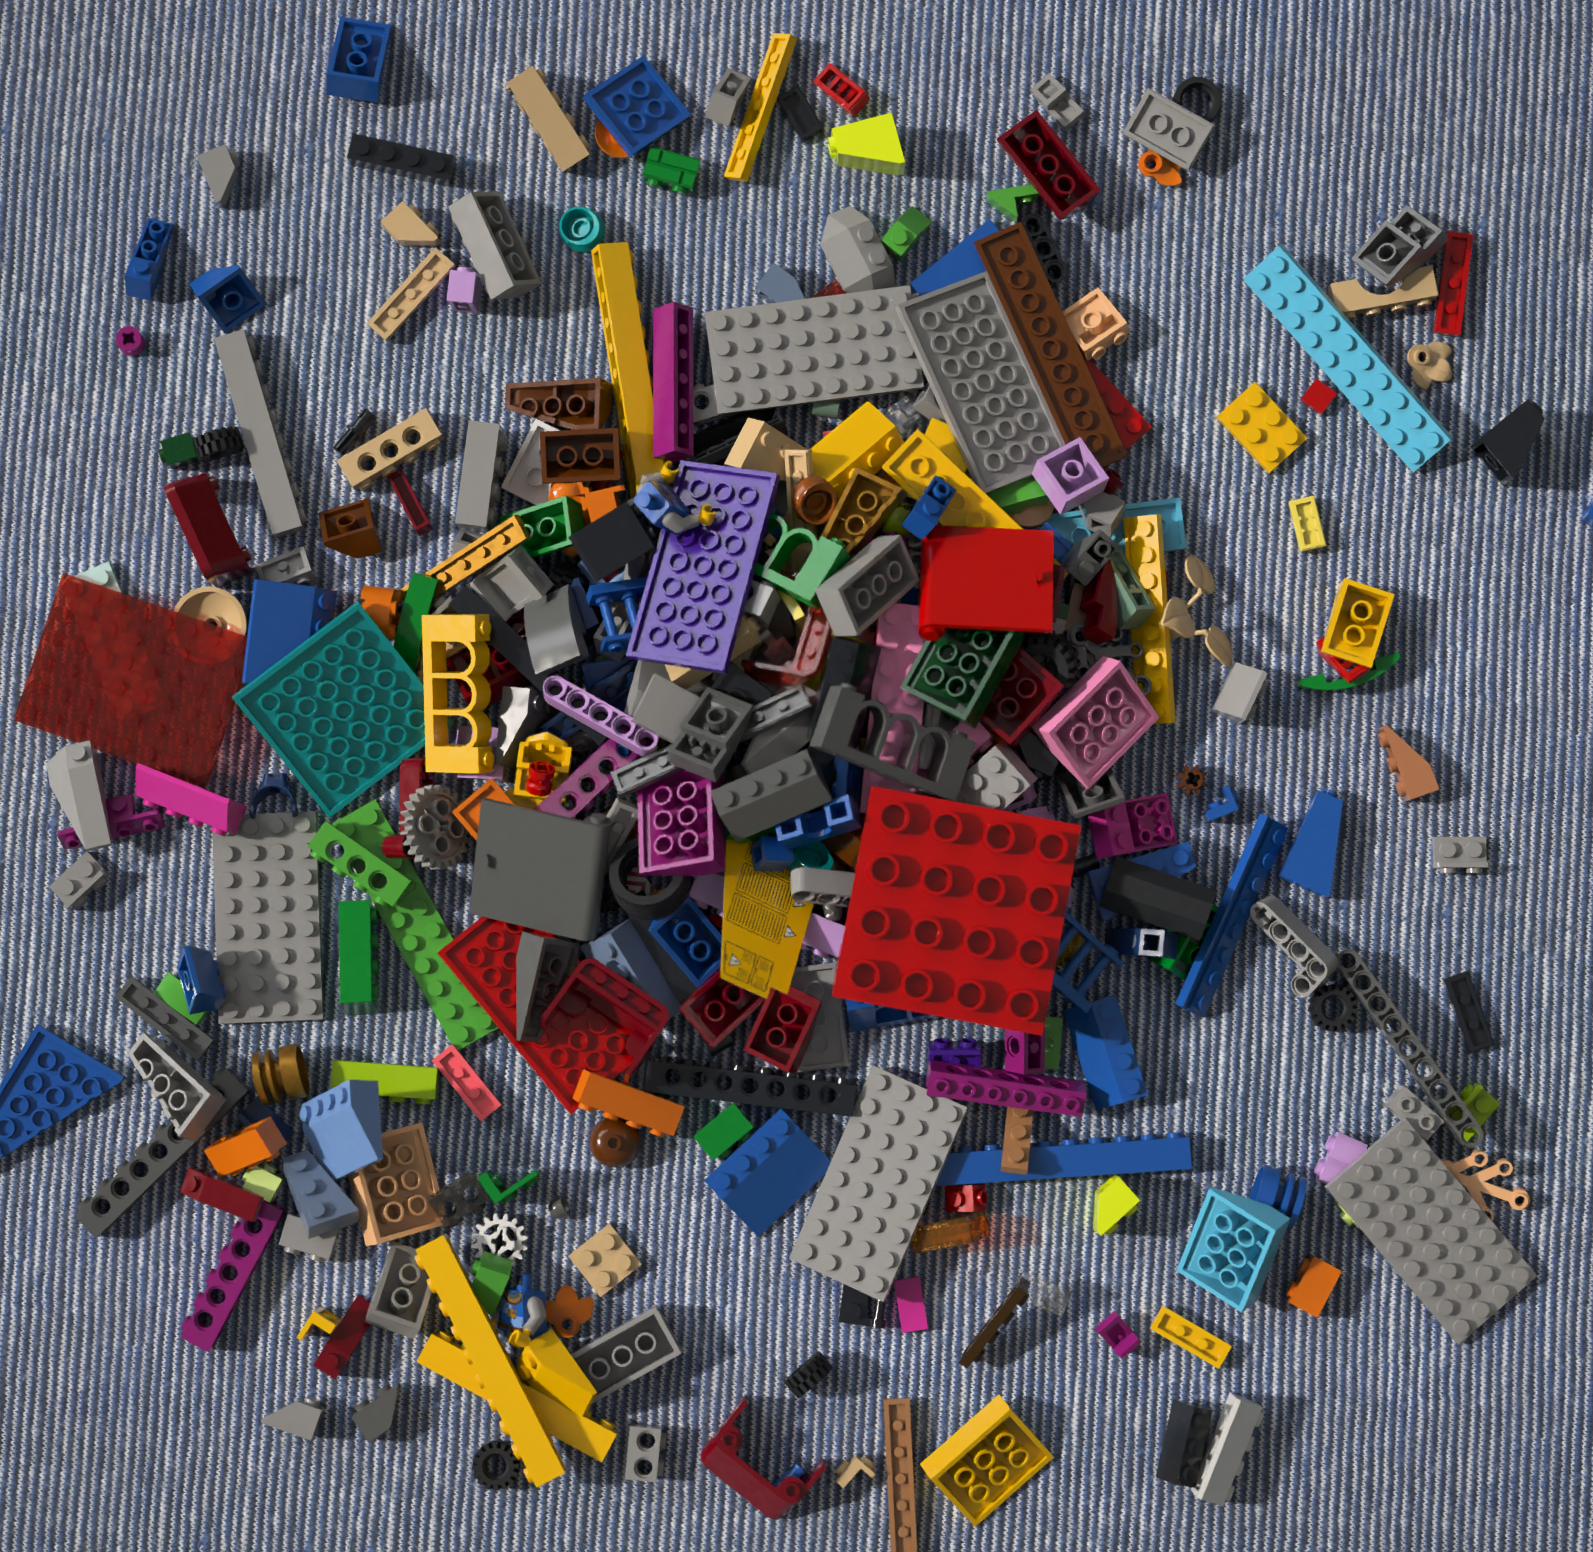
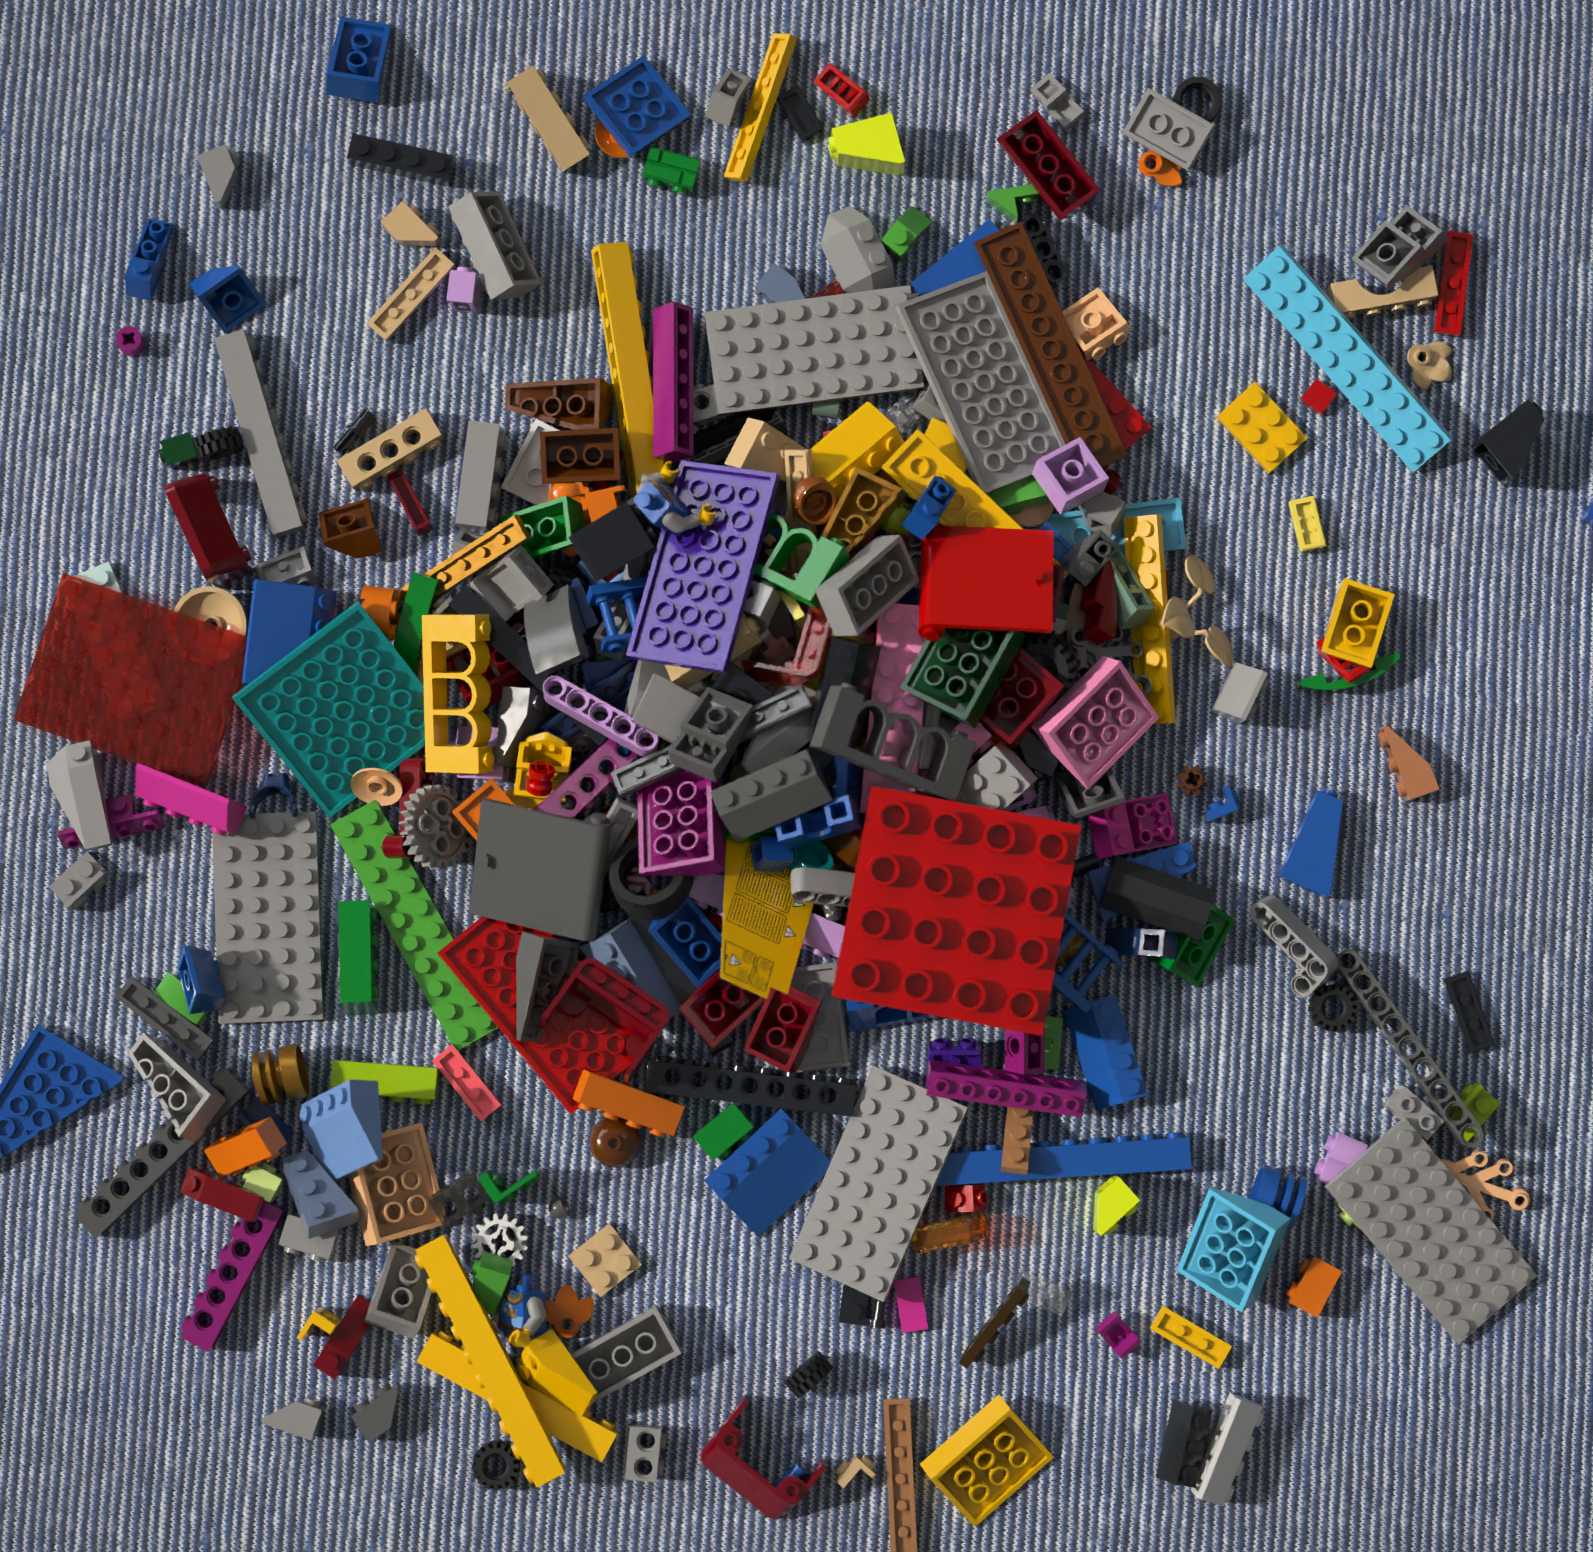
(329, 836): bright green brick -> none
(376, 785): none -> light nougat dish
(581, 229): teal piece -> none
(1231, 915): blue plate -> none
(1459, 853): light grey bracket -> none

